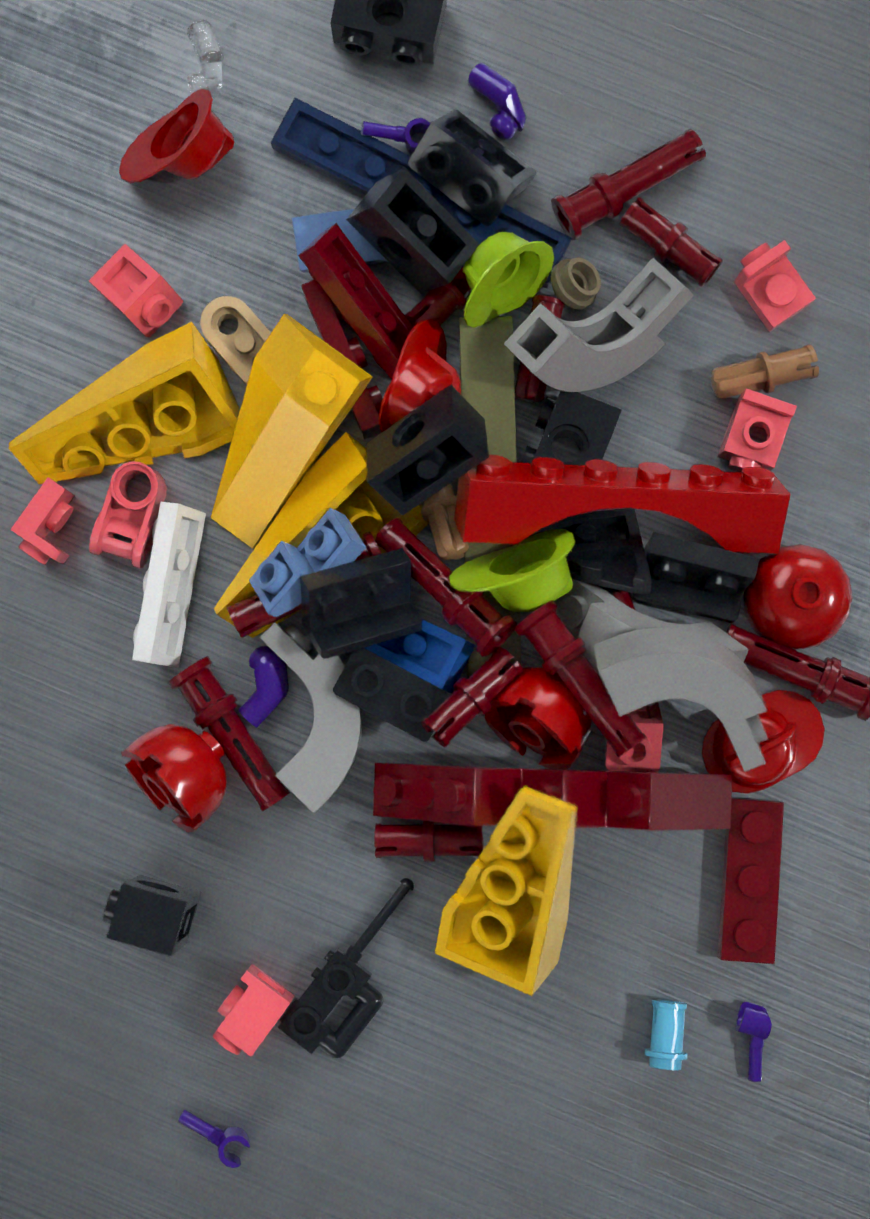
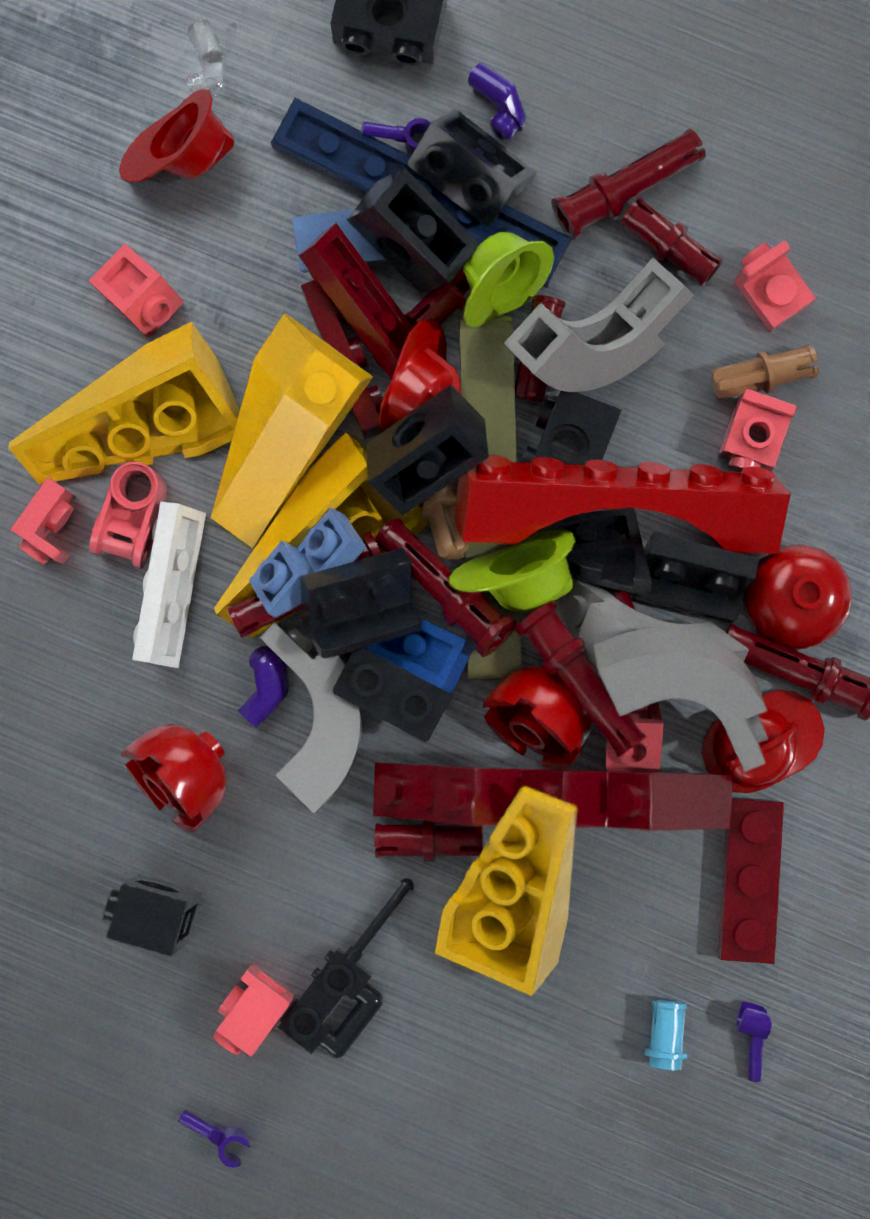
(207, 714): dark red pin -> none
(243, 345): tan plate -> none
(472, 697): dark red pin -> none
(575, 282): dark tan plate -> none

